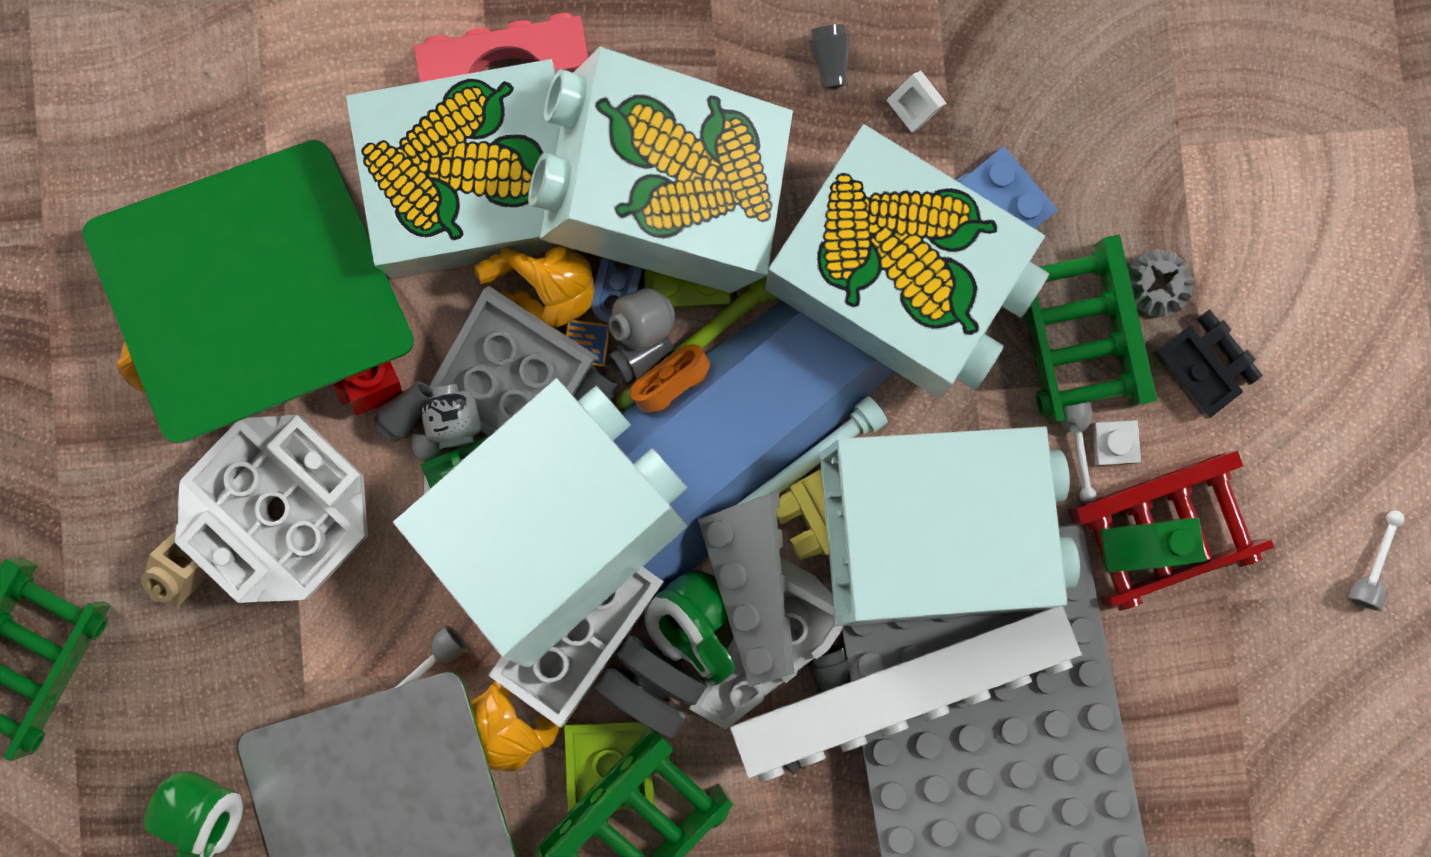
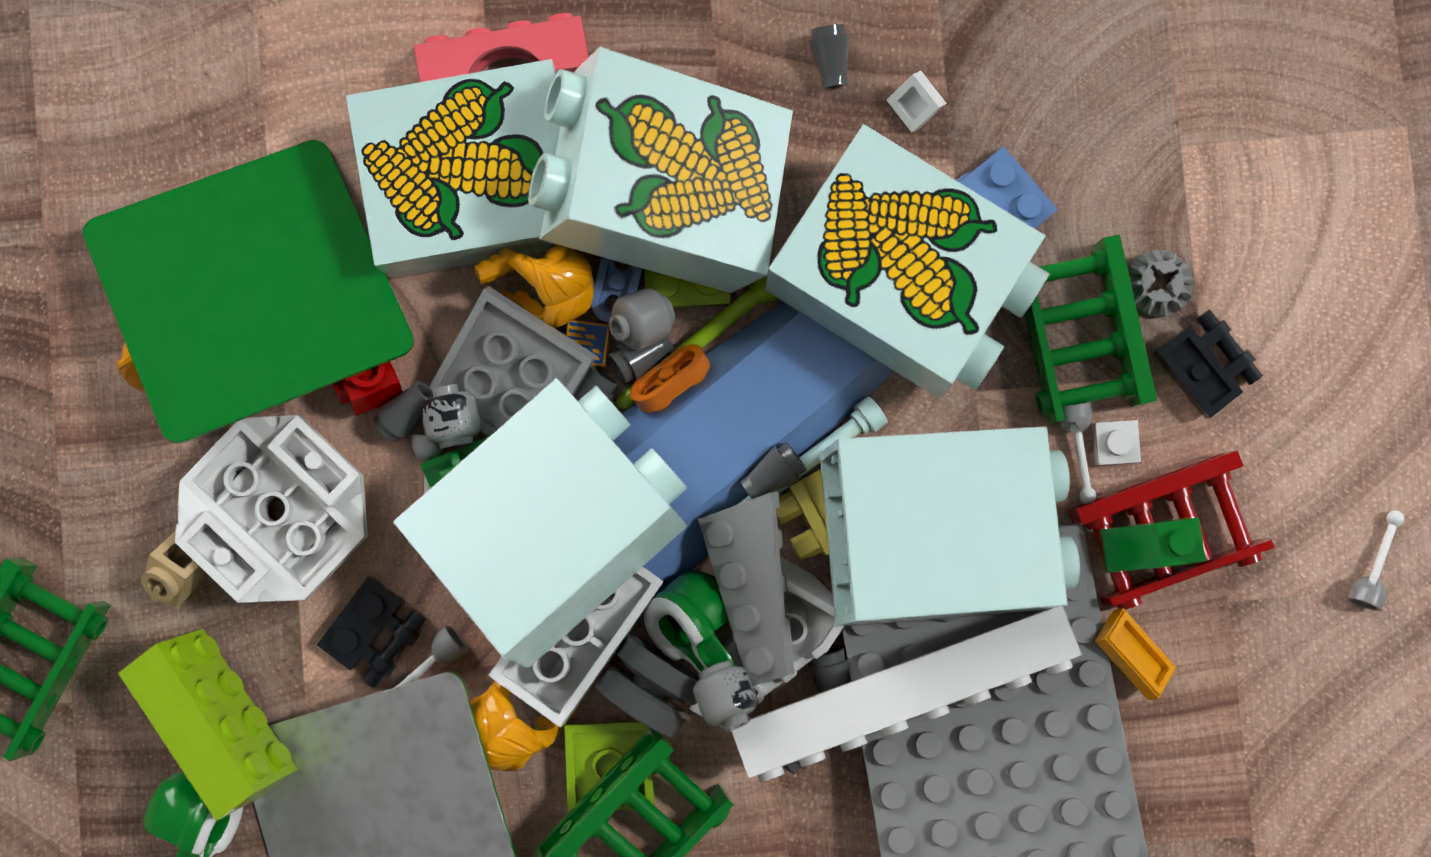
(208, 722): none -> lime brick
(361, 624): none -> black plate
(725, 696): none -> light grey head
(774, 471): none -> dark grey cone
(1135, 654): none -> light orange tile

